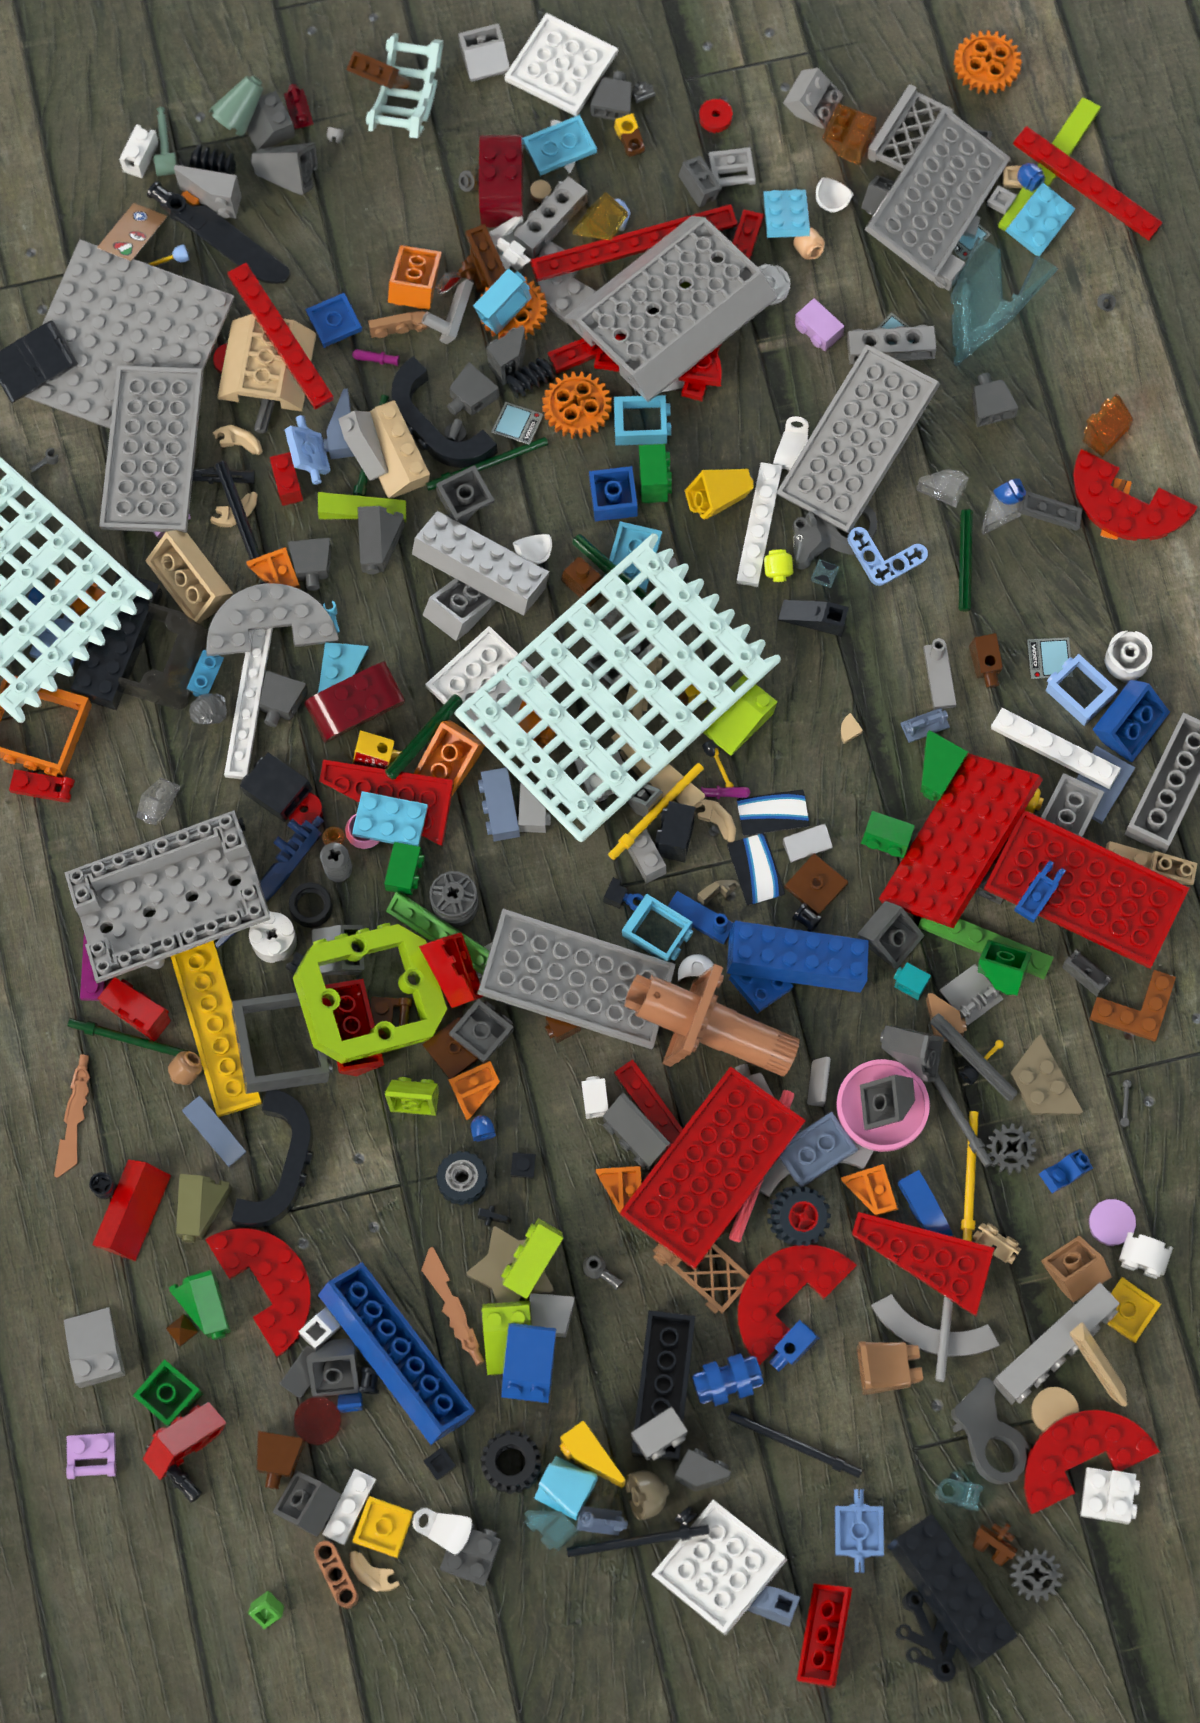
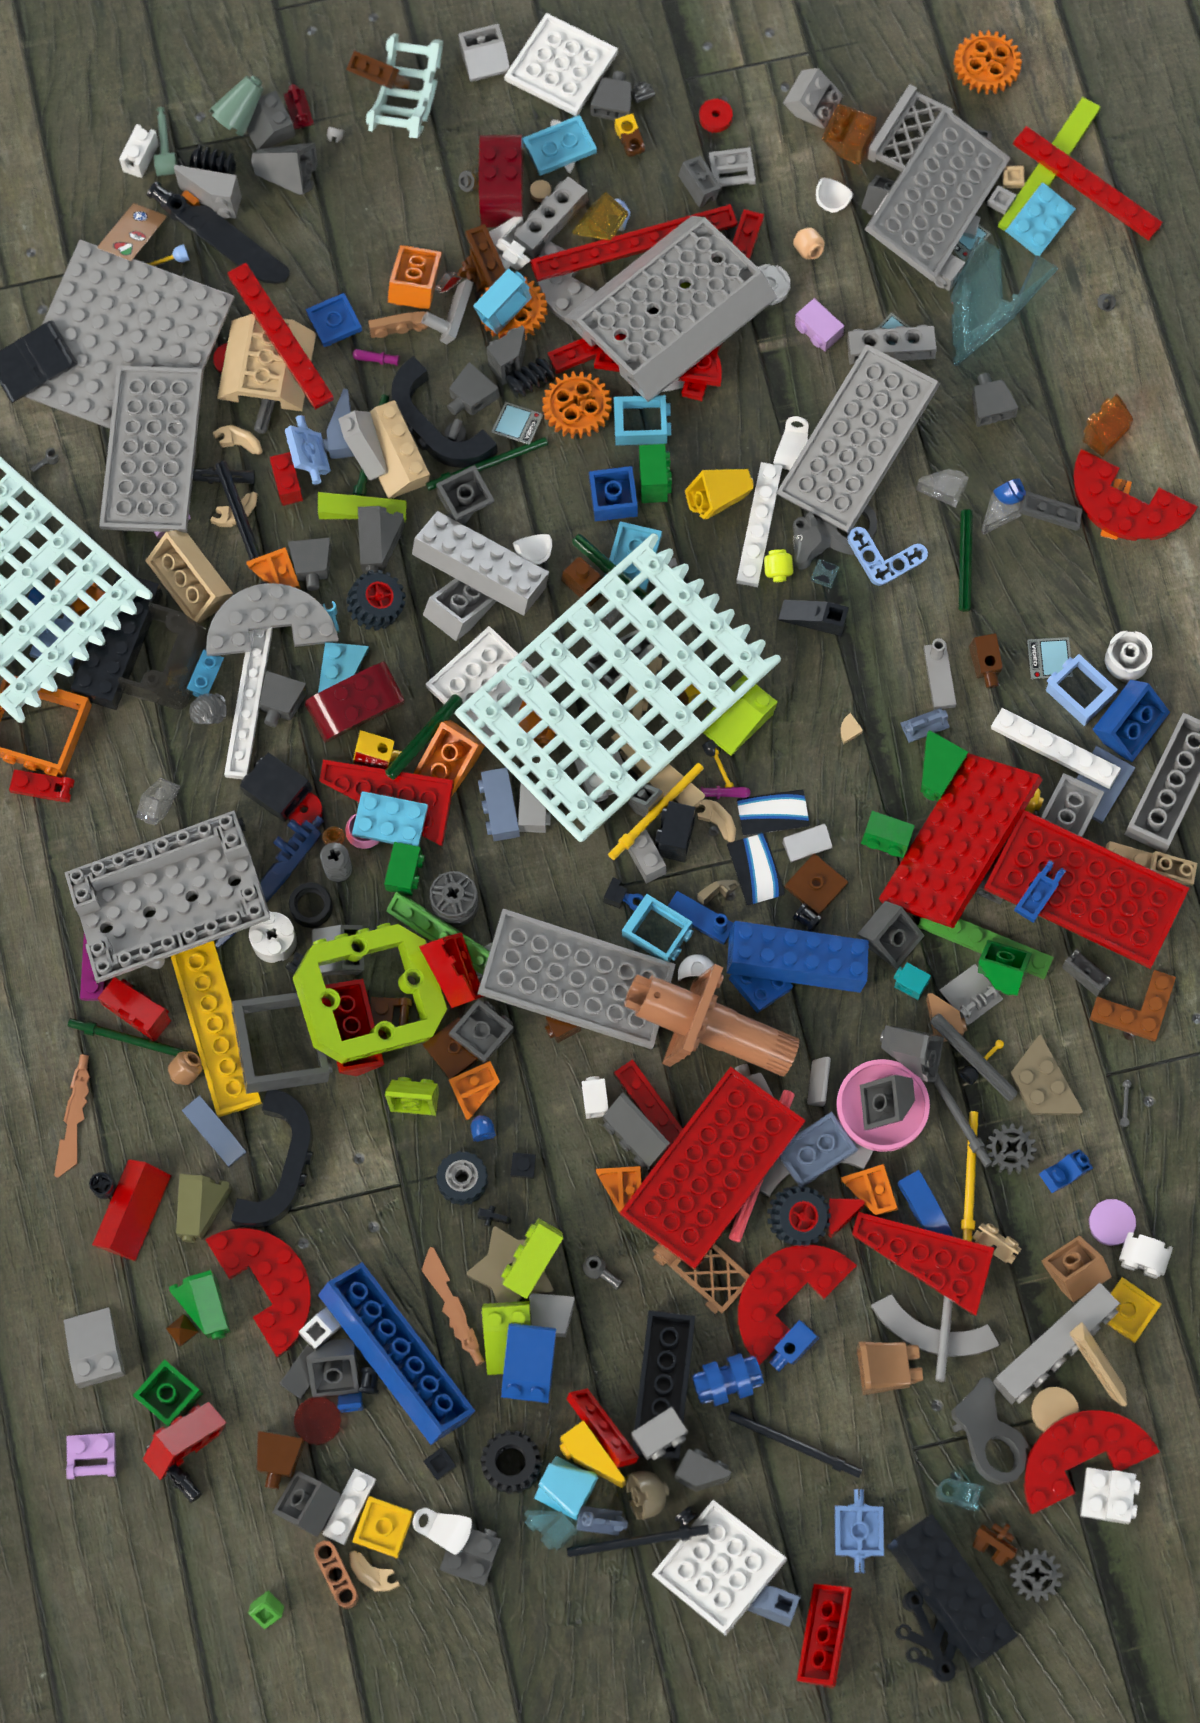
(375, 600): none -> black wheel
(602, 1427): none -> red plate
(786, 213): medium azure plate -> none
(842, 1212): none -> red slope
(1030, 176): blue piece -> none

